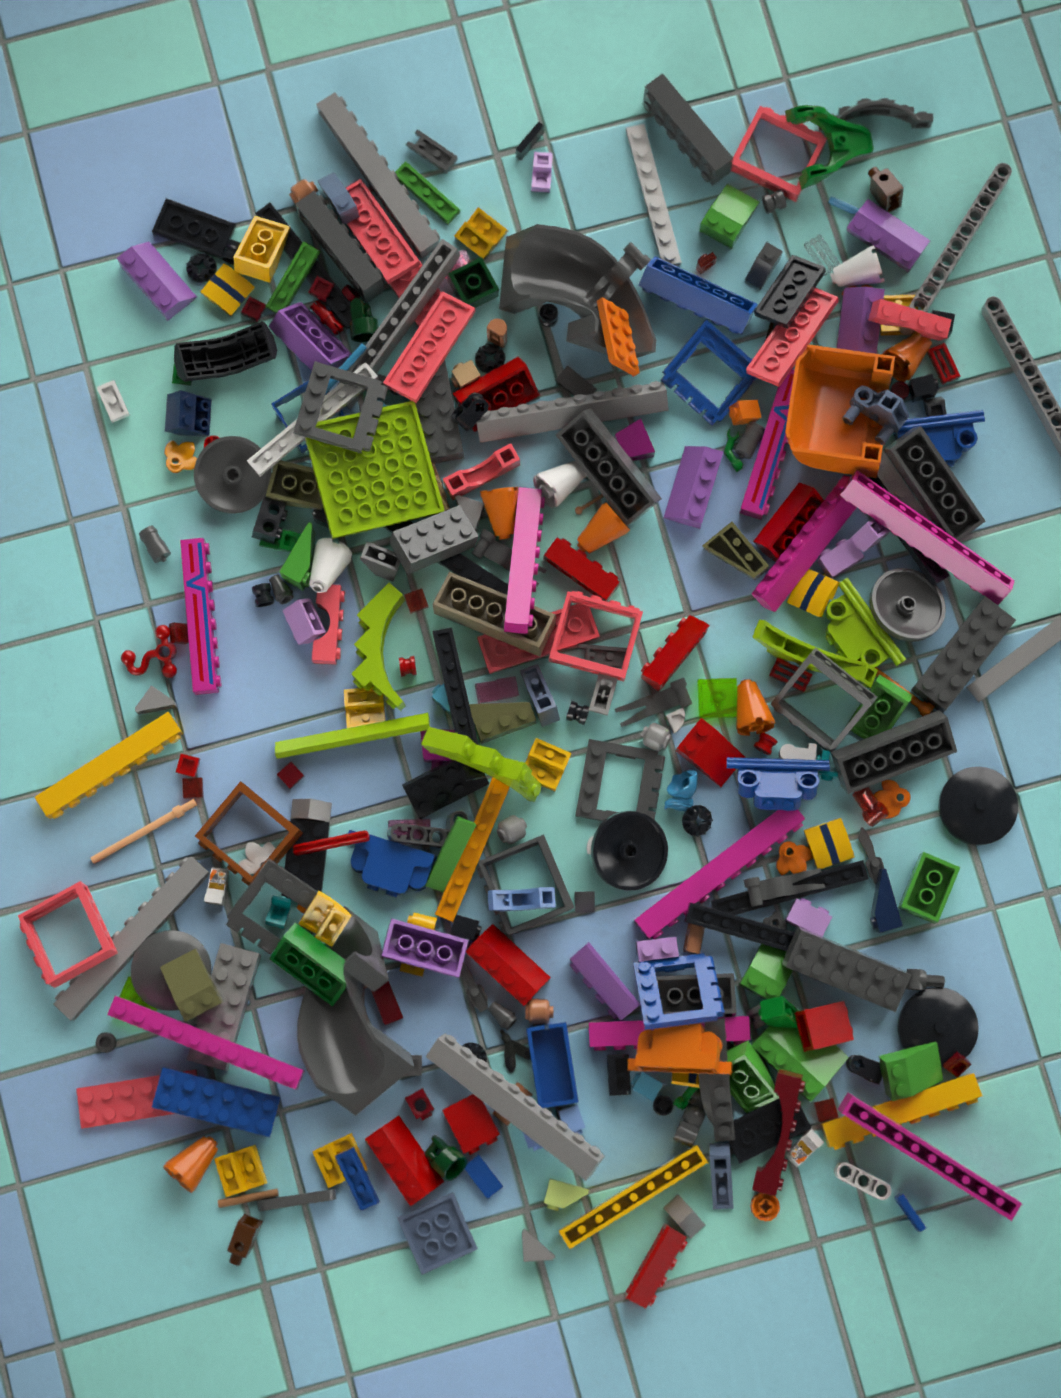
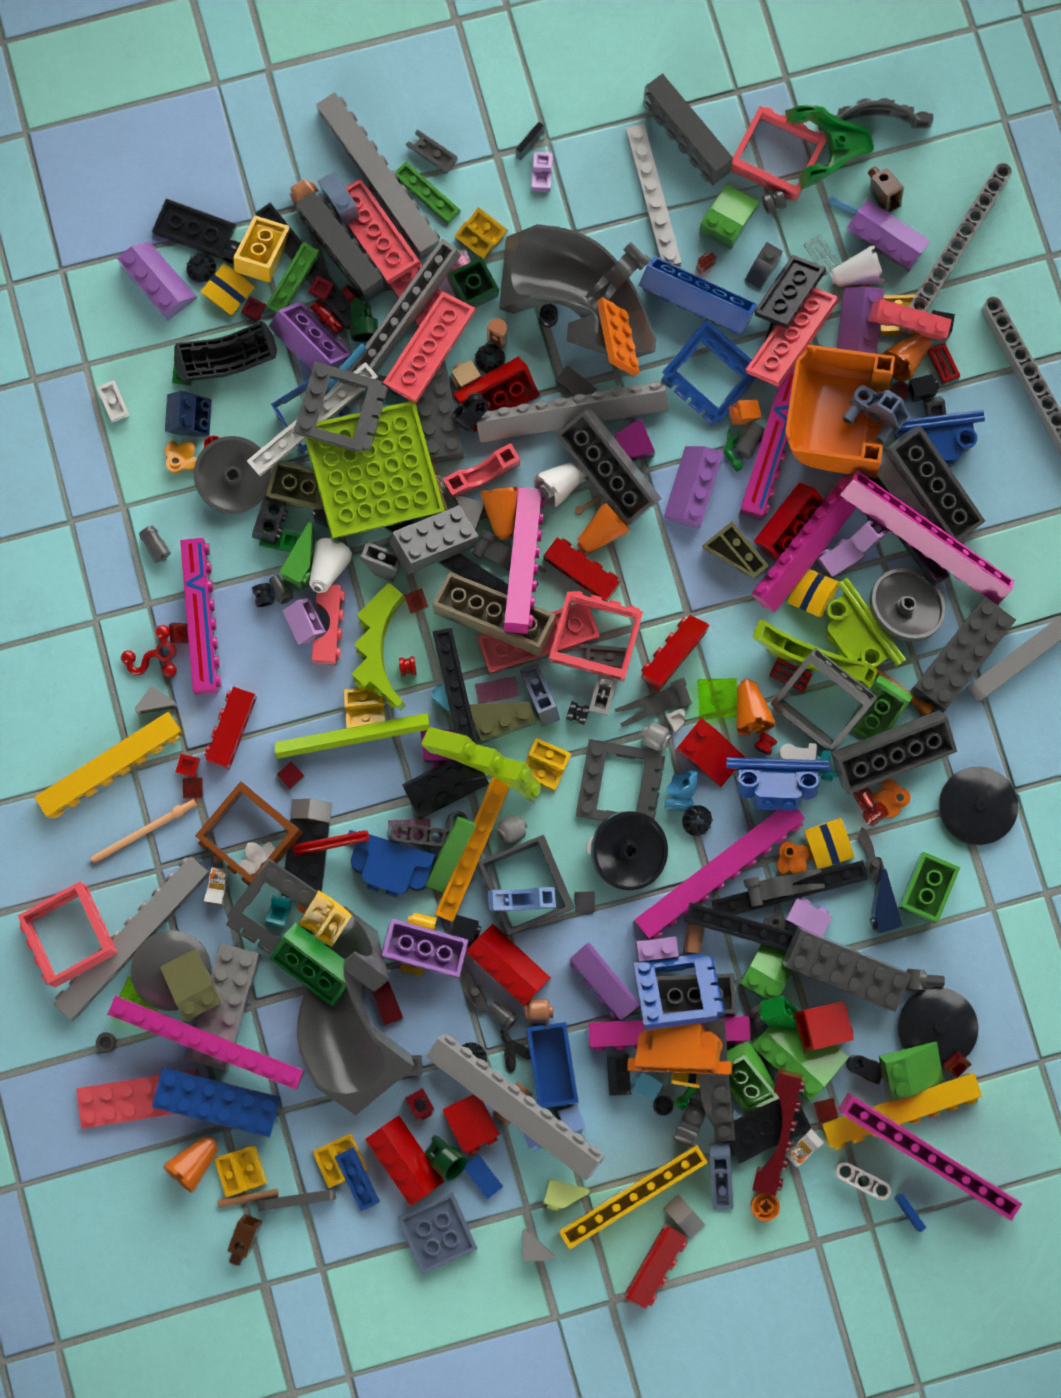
(230, 728): none -> red brick

